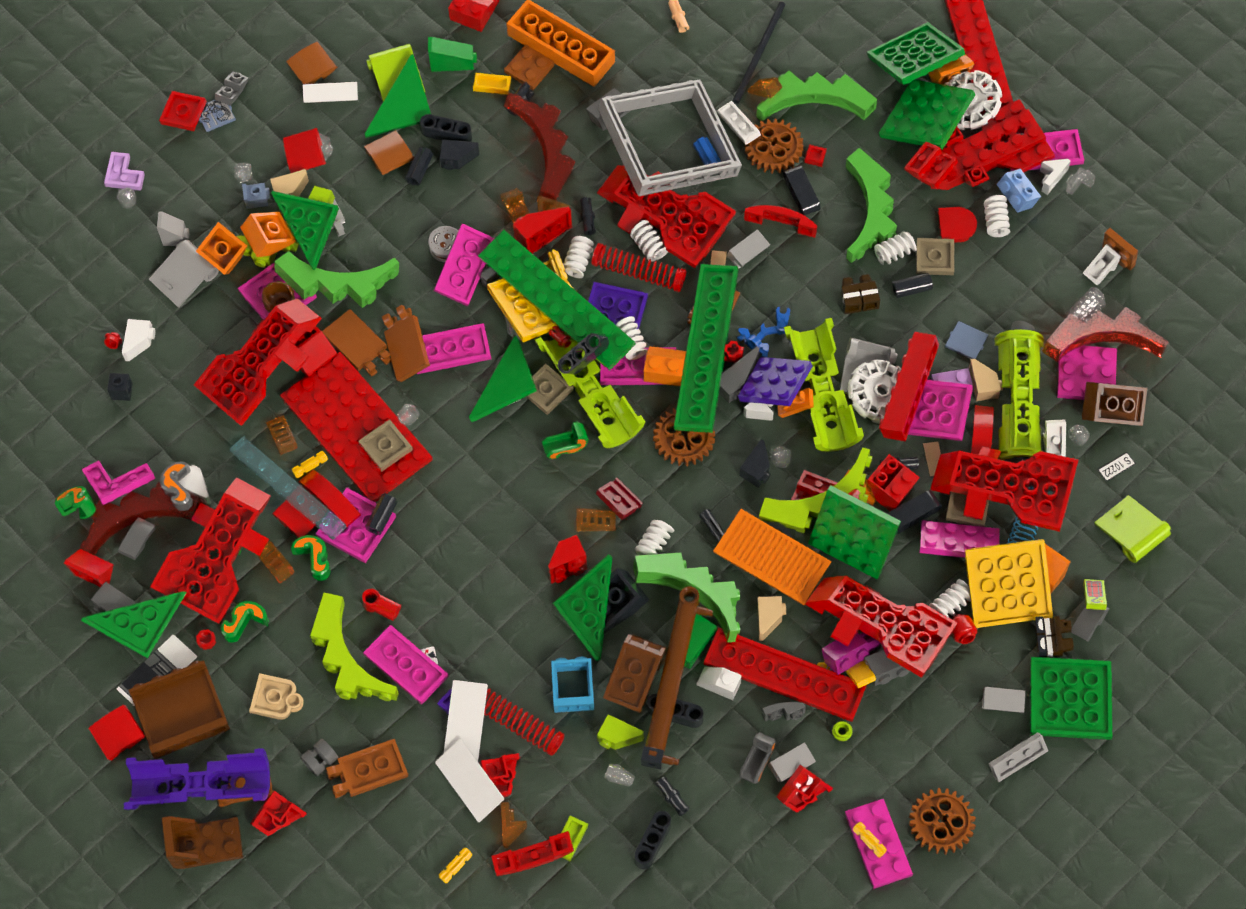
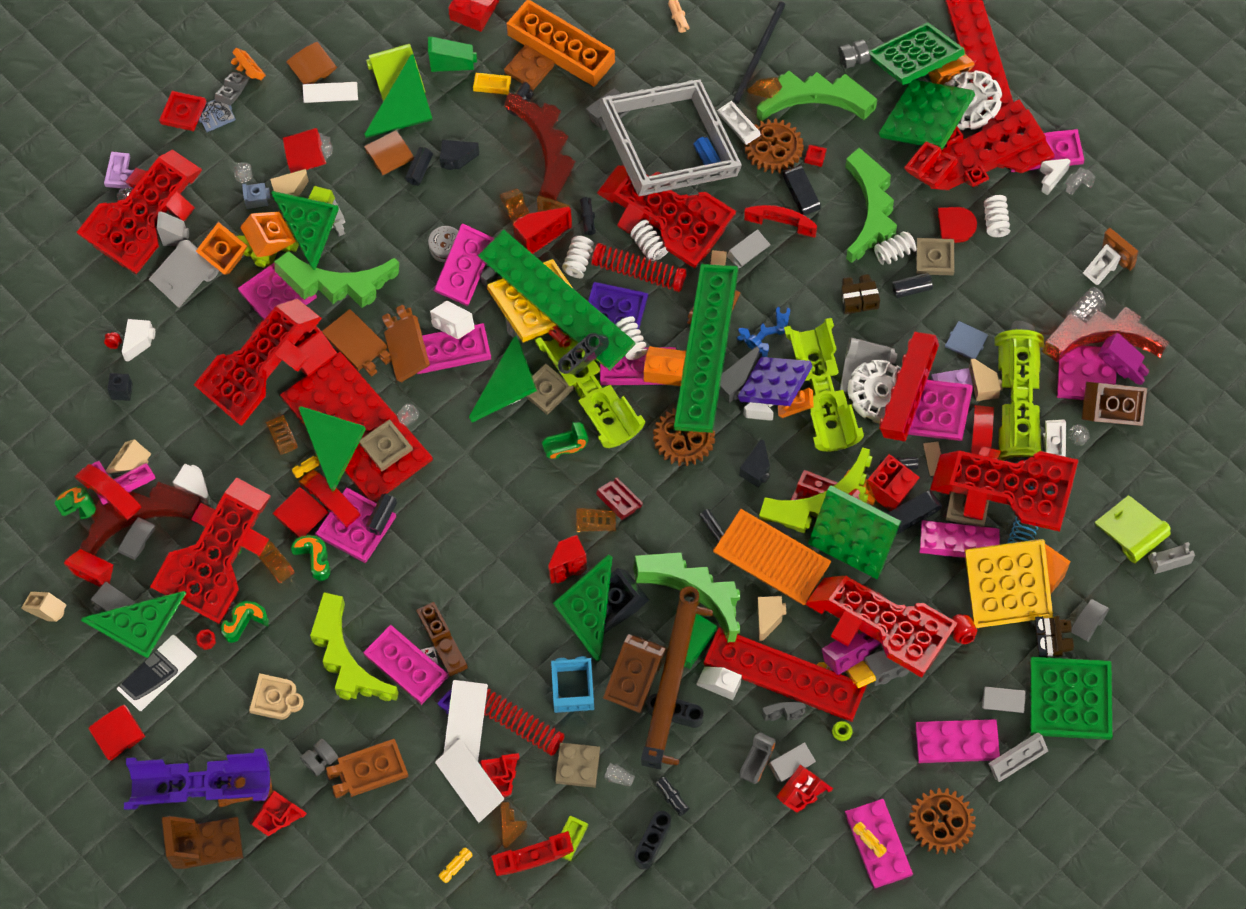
(44, 606): none -> tan slope
(109, 490): none -> red slope
(129, 457): none -> tan slope
(153, 192): none -> red piece
(172, 488): dark grey animal -> none
(179, 709): reddish brown panel -> none
(247, 63): none -> orange plate
(276, 294): reddish brown hair -> none
(288, 488): clear light blue tile -> none
(333, 442): none -> green tile
(382, 604): red piece -> none
(439, 123): black beam -> none
(441, 639): none -> reddish brown slope
(452, 319): none -> white brick
(557, 264): yellow axle -> none
(577, 765): none -> dark tan plate
(618, 734): lime slope -> none
(653, 538): white piece -> none
(733, 352): red piece -> none
(781, 457): clear piece -> none
(854, 54): none -> dark grey wheel
(952, 598): white piece -> none
(957, 741): none -> dark pink plate
(1018, 190): medium blue brick -> none
(1095, 594): tile -> none
(1116, 466): white sticker -> none
(1124, 358): none -> magenta hinge
(1171, 558): none -> light grey hinge

